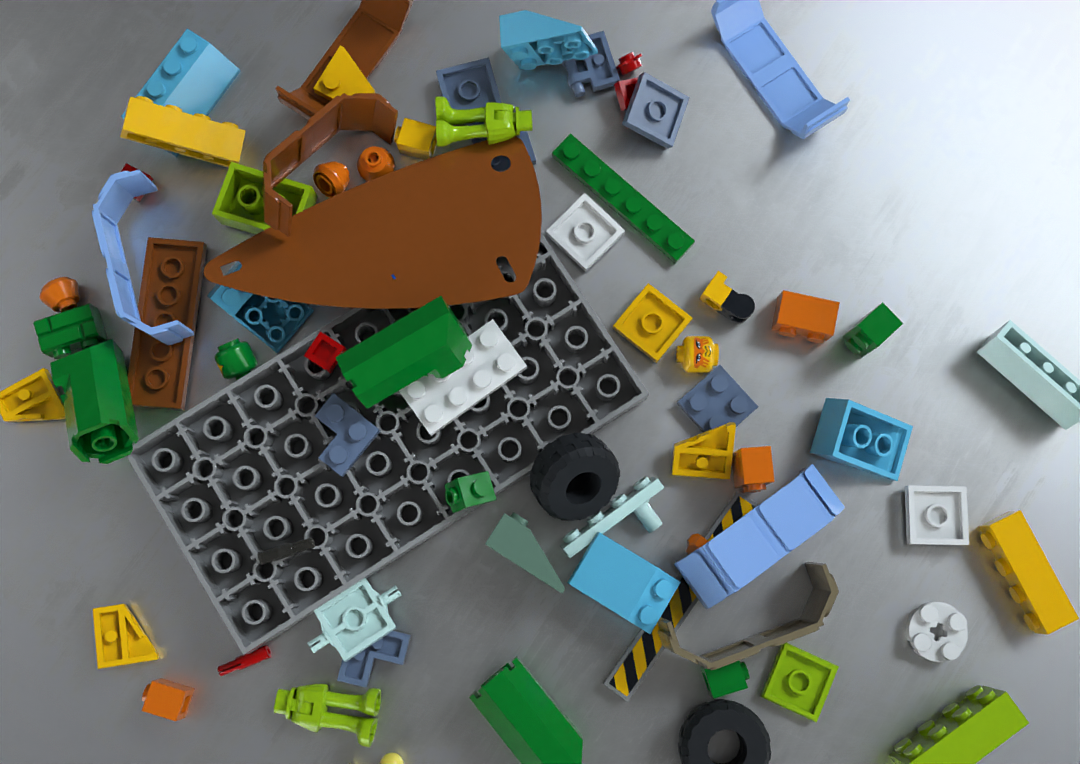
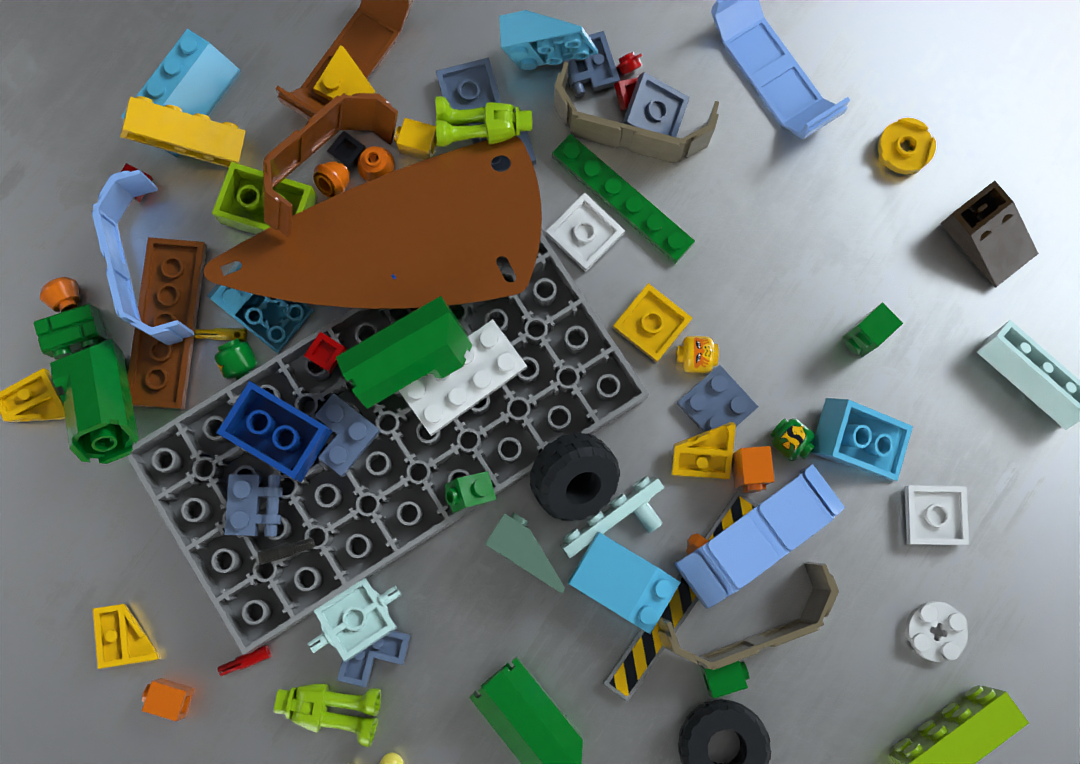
(223, 334): none -> yellow piece
(244, 505): none -> sand blue plate
(274, 431): none -> blue brick
(346, 150): none -> black plate
(627, 136): none -> dark tan windscreen
(727, 301): leg -> none
(793, 439): none -> green head
(799, 681): lime tile -> none
(805, 316): orange brick -> none
(894, 156): none -> yellow plate
(992, 233): none -> slope
(1028, 573): yellow brick -> none

